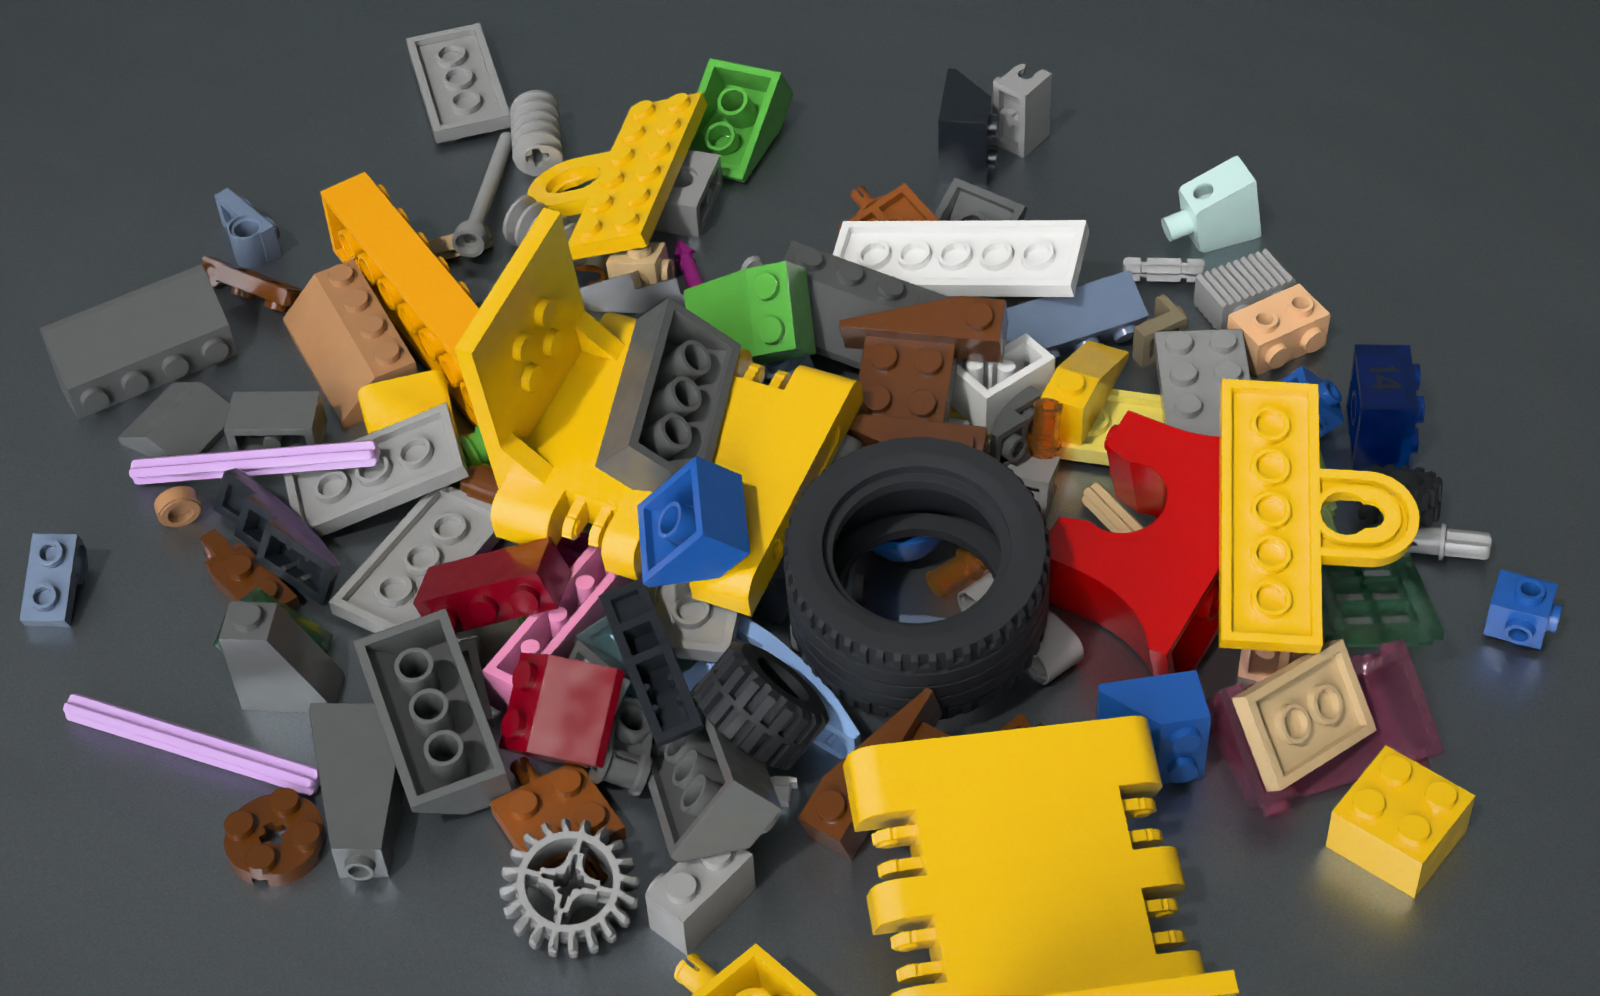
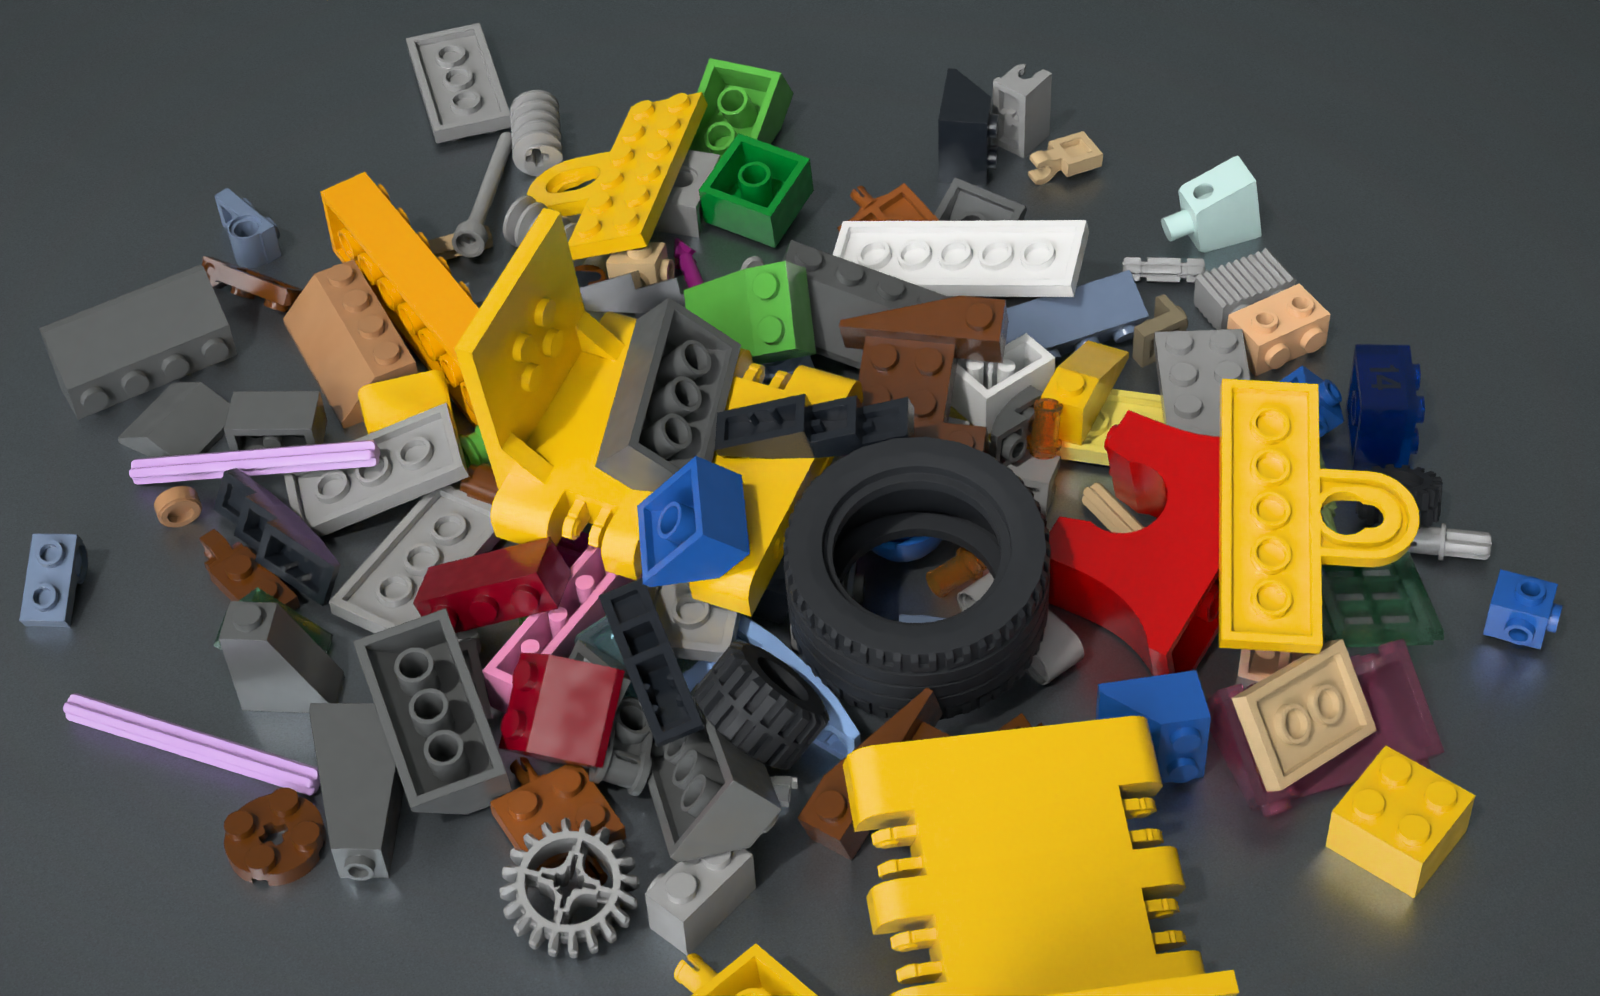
(756, 190): none -> green brick
(802, 430): none -> black slope
(1069, 154): none -> tan plate

